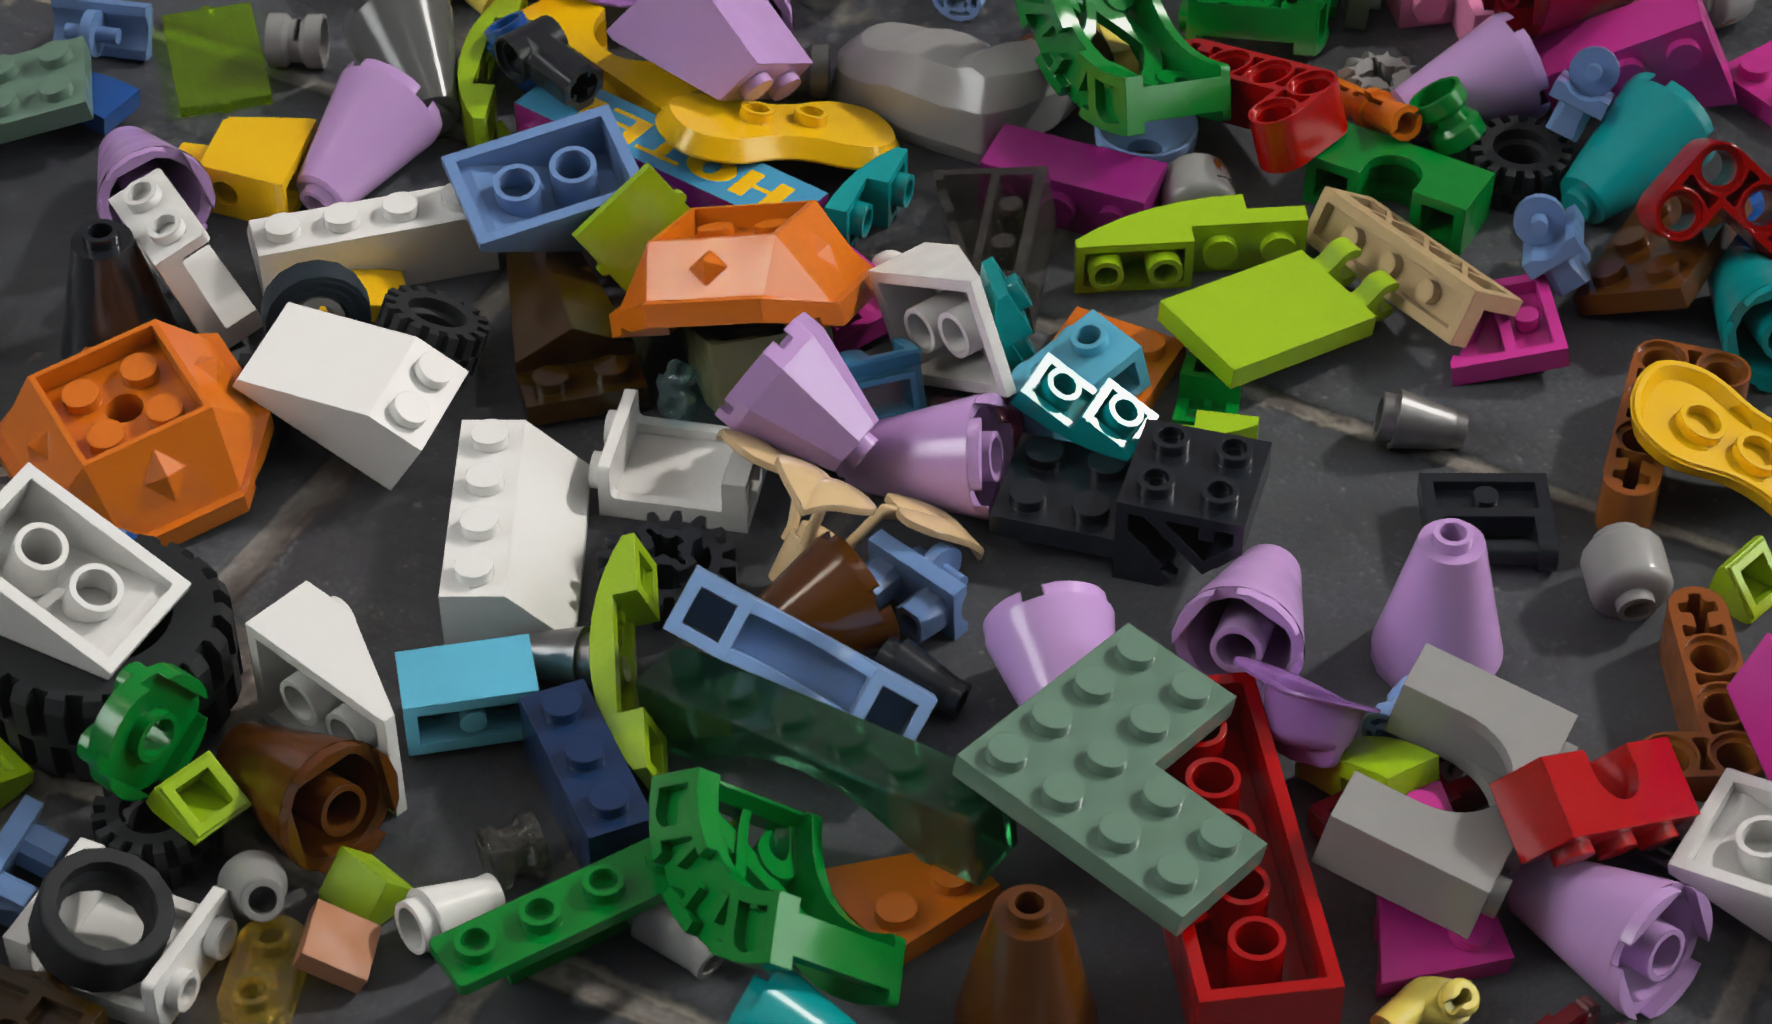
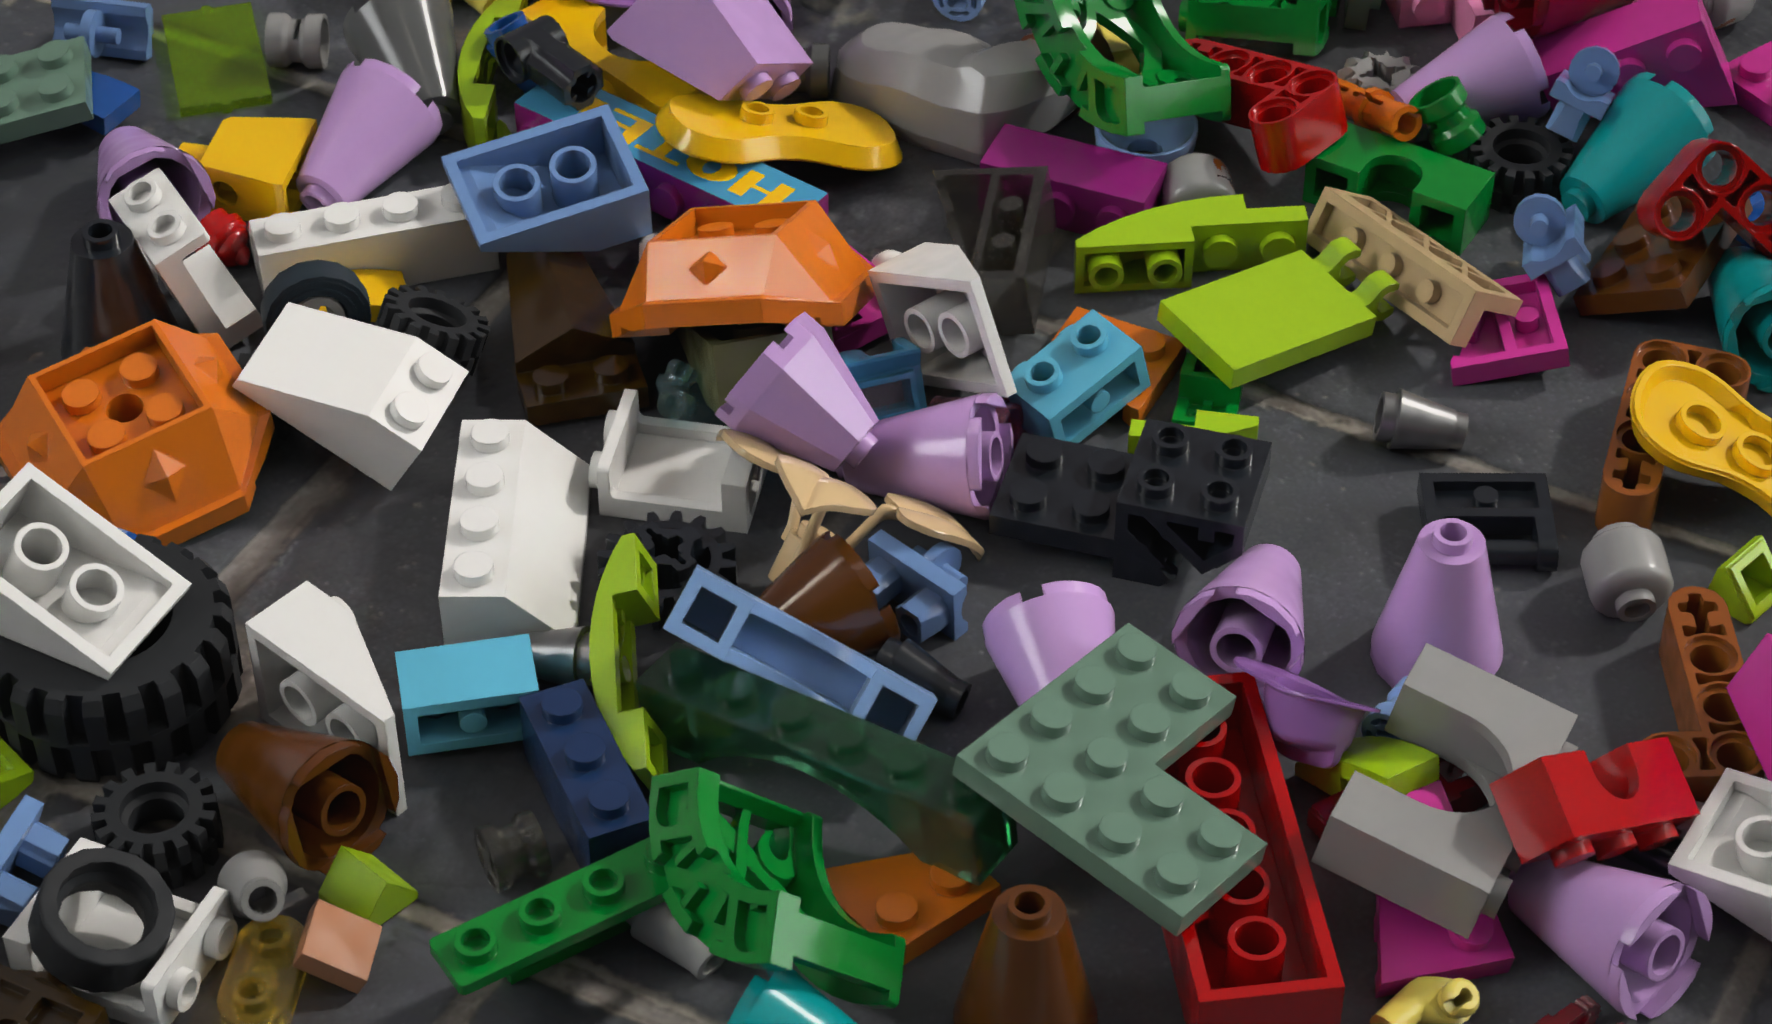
(143, 700): green plate -> none
(198, 799): lime slope -> none
(227, 237): none -> red plate
(444, 906): white cone -> none
(627, 221): lime piece -> none
(872, 195): teal slope -> none
(1007, 304): teal slope -> none
(1099, 419): teal slope -> none

